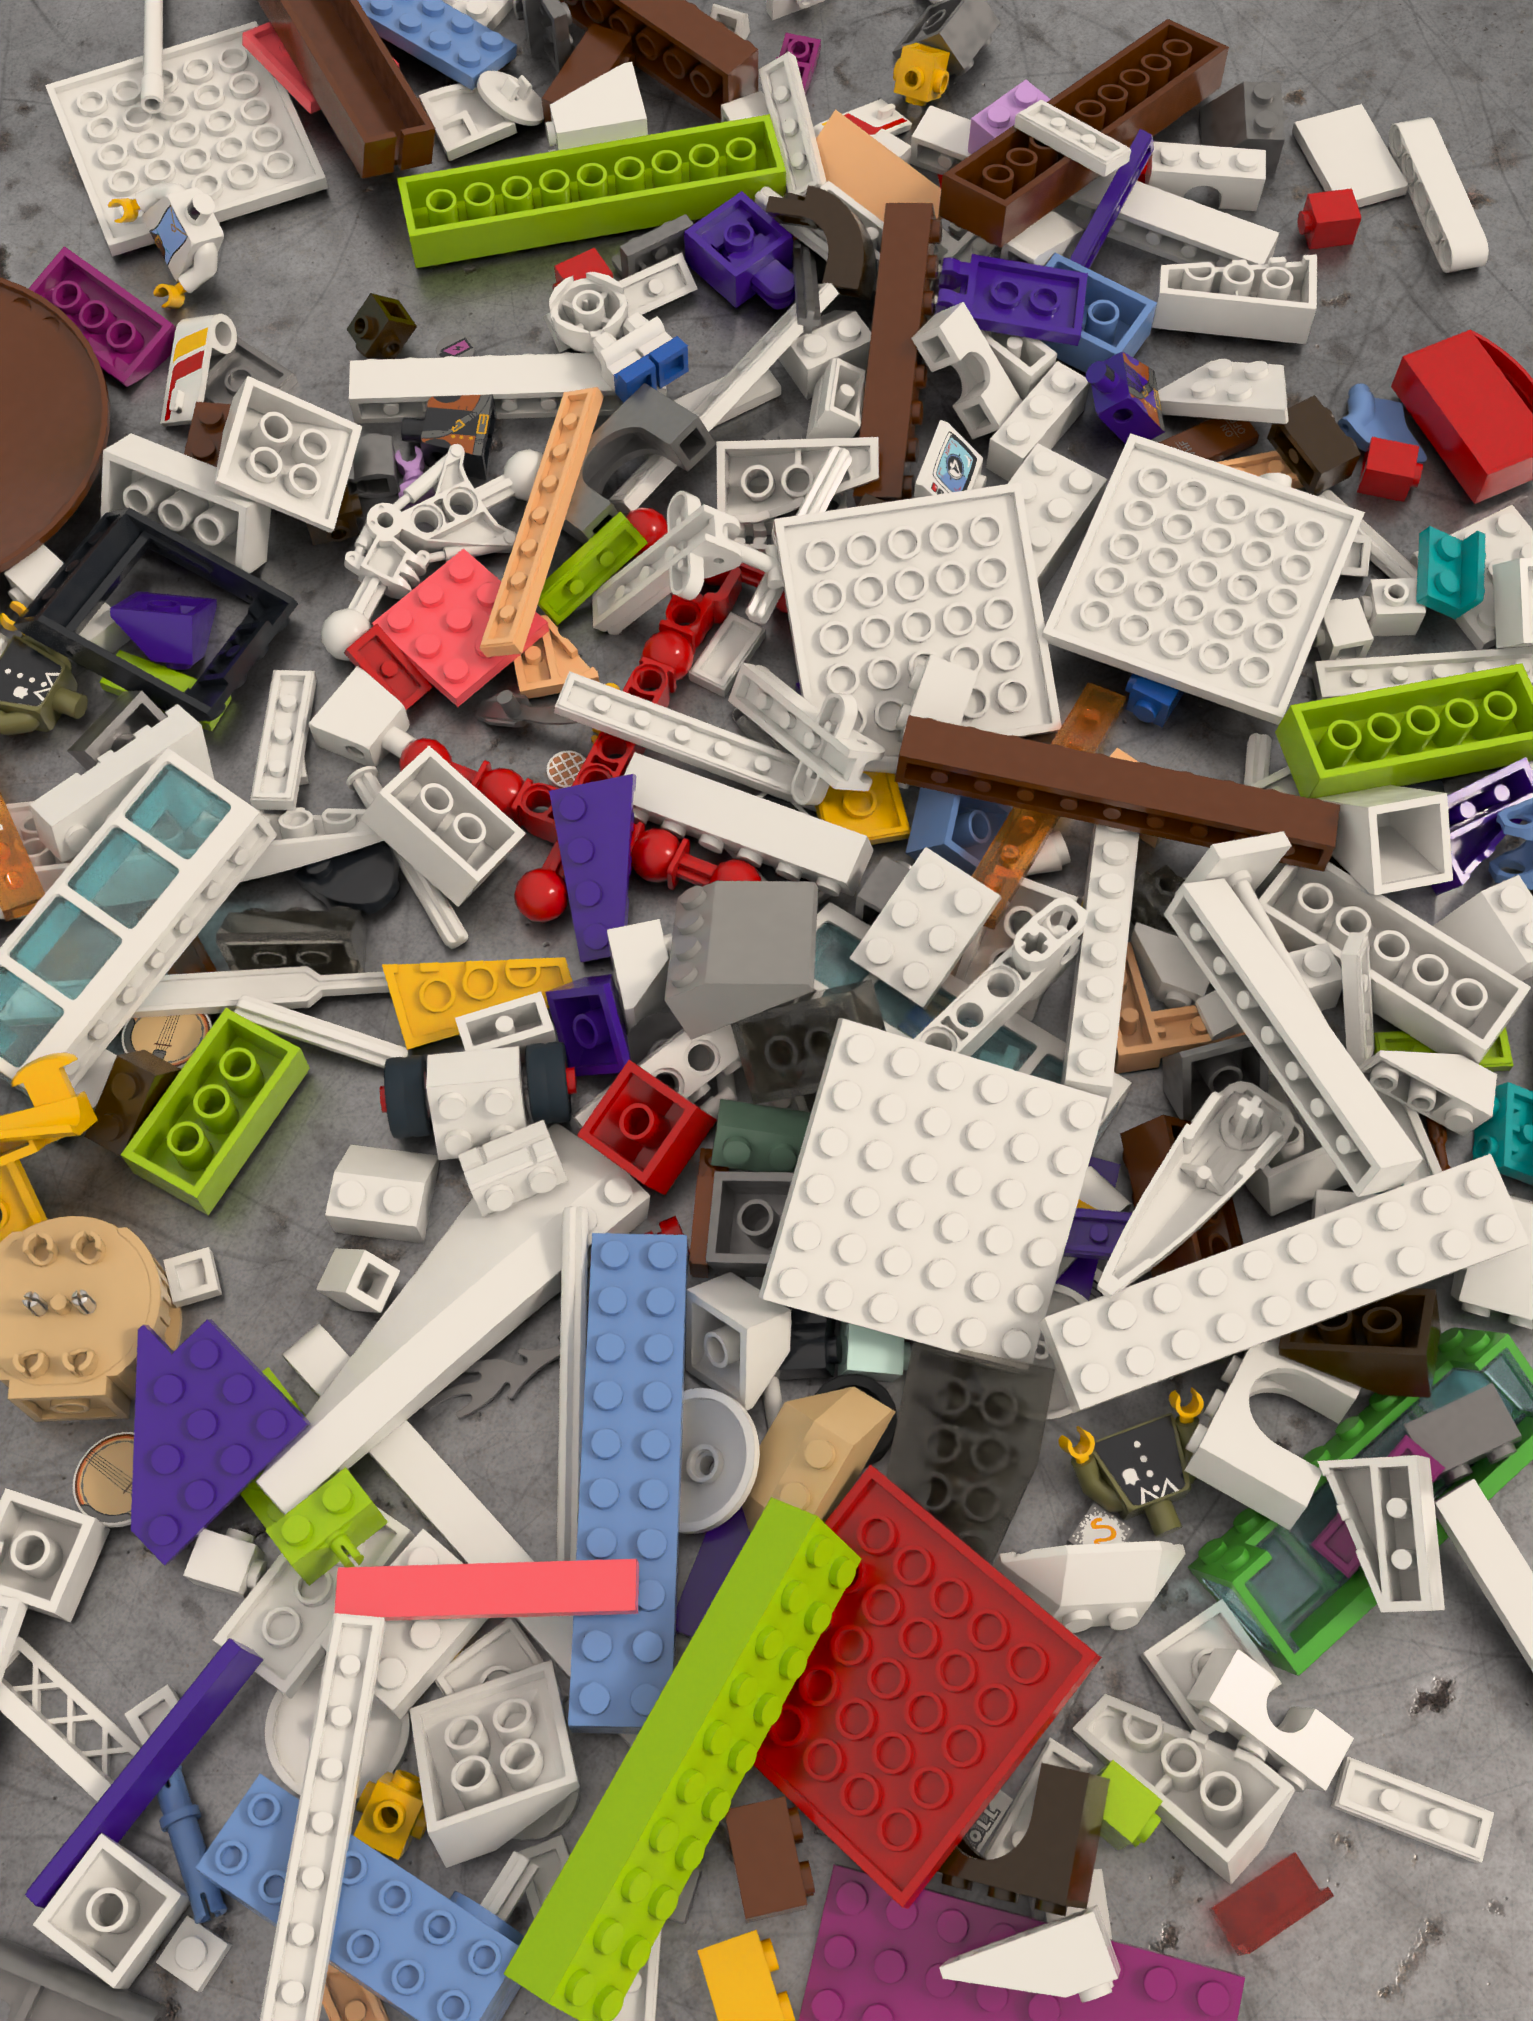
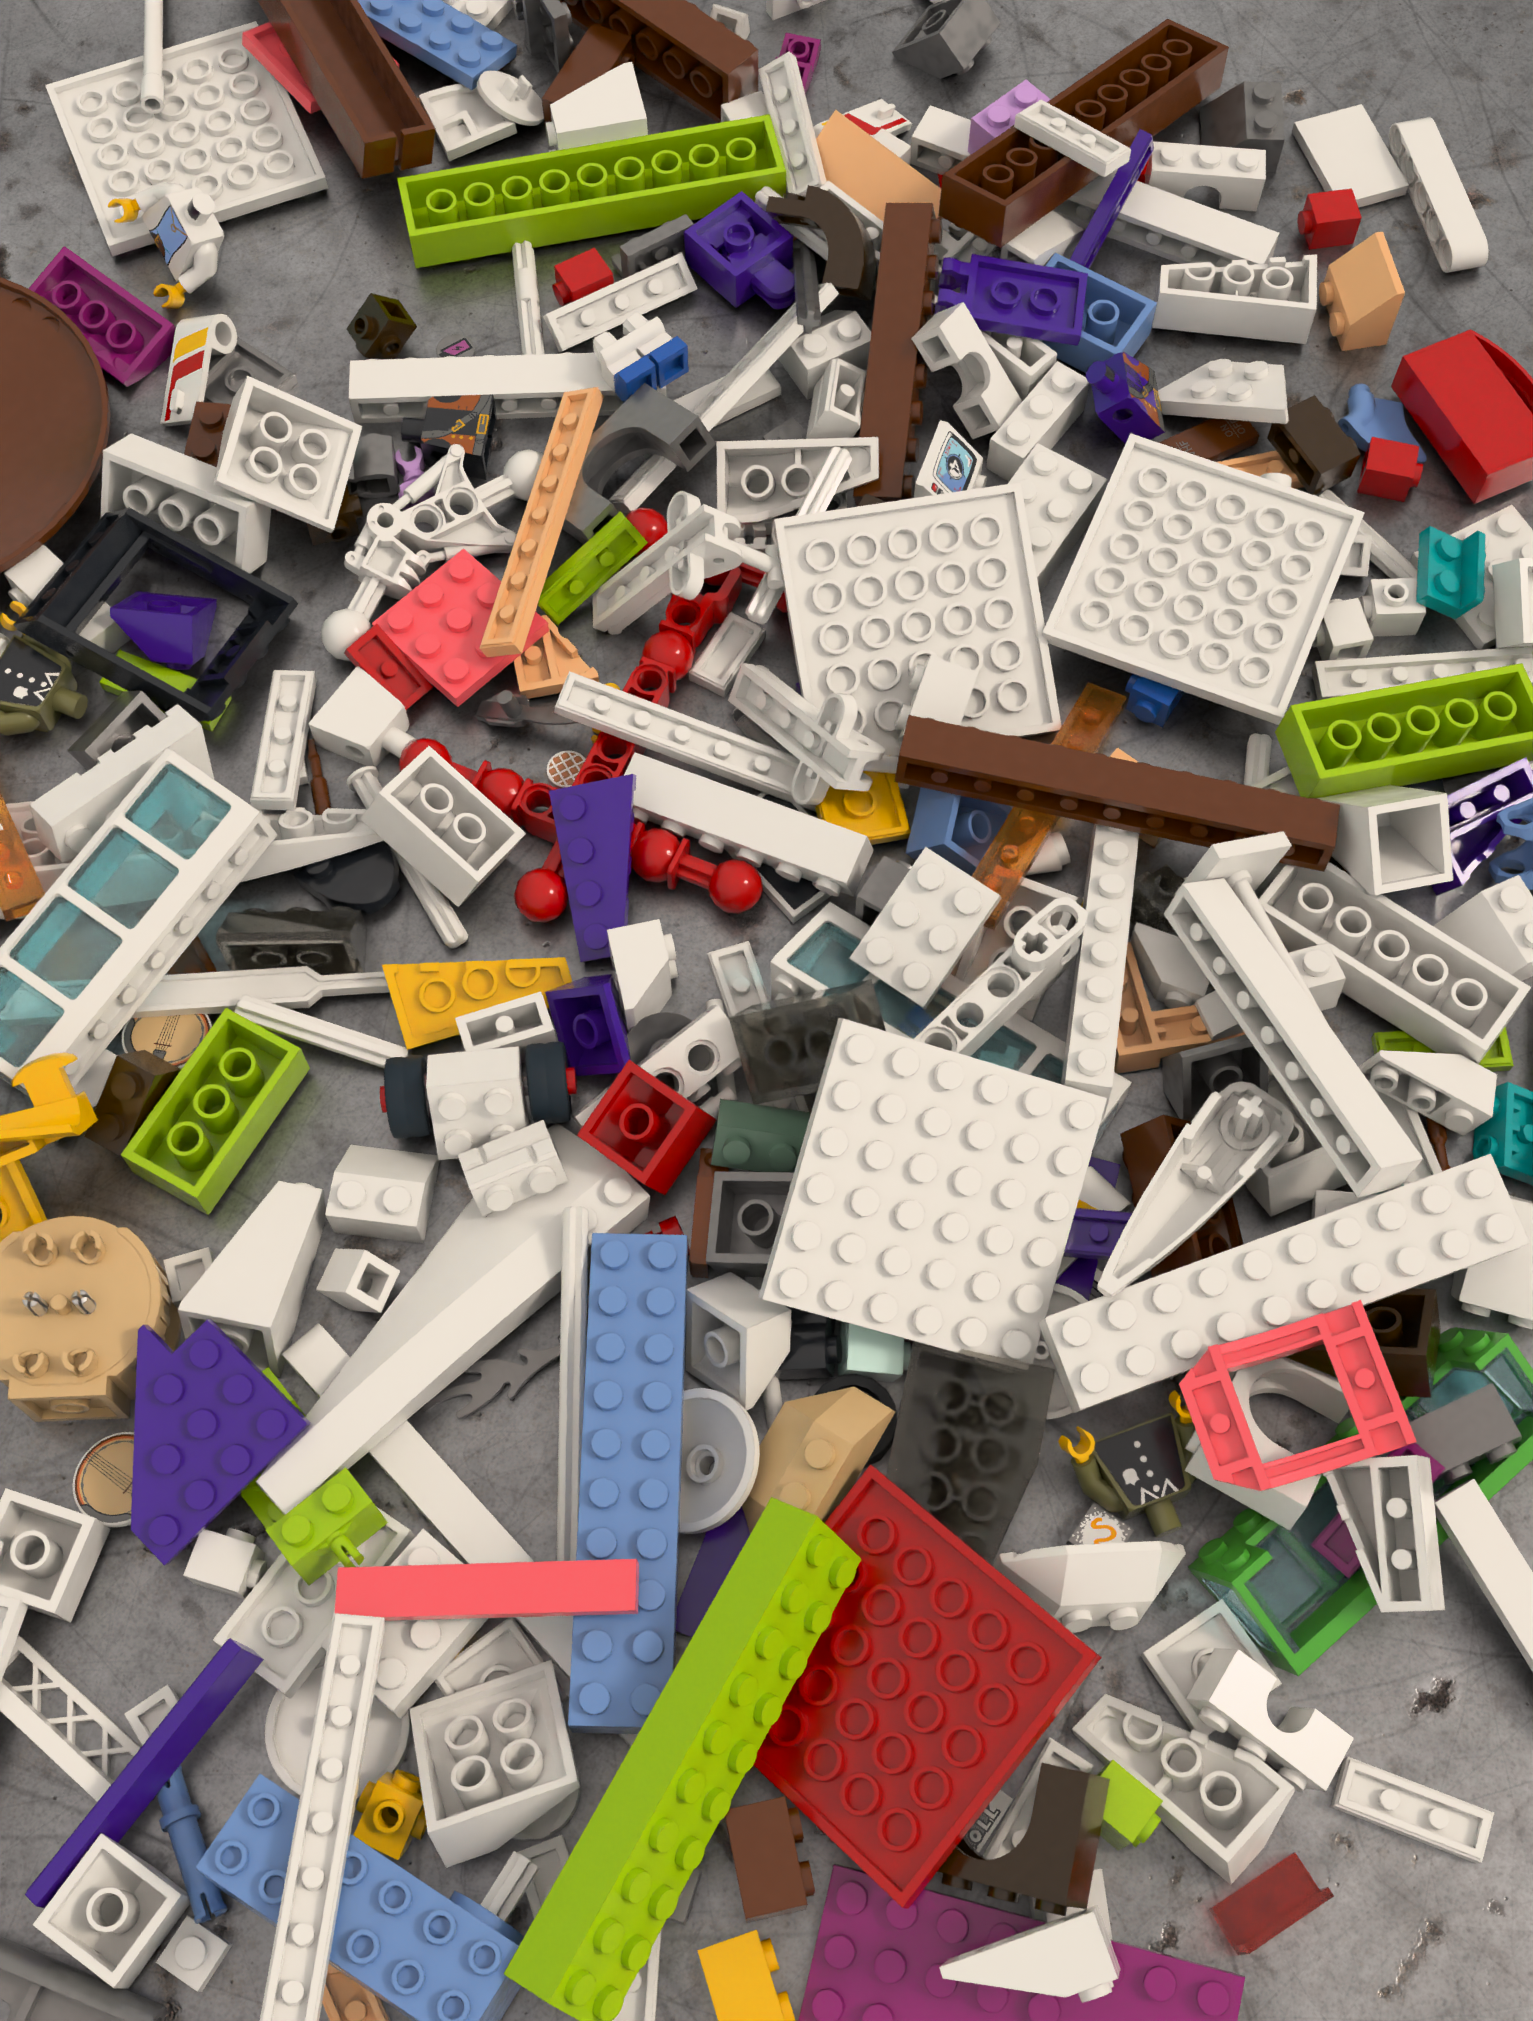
(262, 1276): none -> white slope
(318, 783): none -> reddish brown piece
(527, 298): none -> white axle
(587, 309): white cylinder -> none
(740, 951): light grey slope -> none
(921, 73): yellow brick -> none
(1357, 997): white tile -> none
(1361, 1376): none -> coral wedge
(1362, 294): none -> light nougat slope

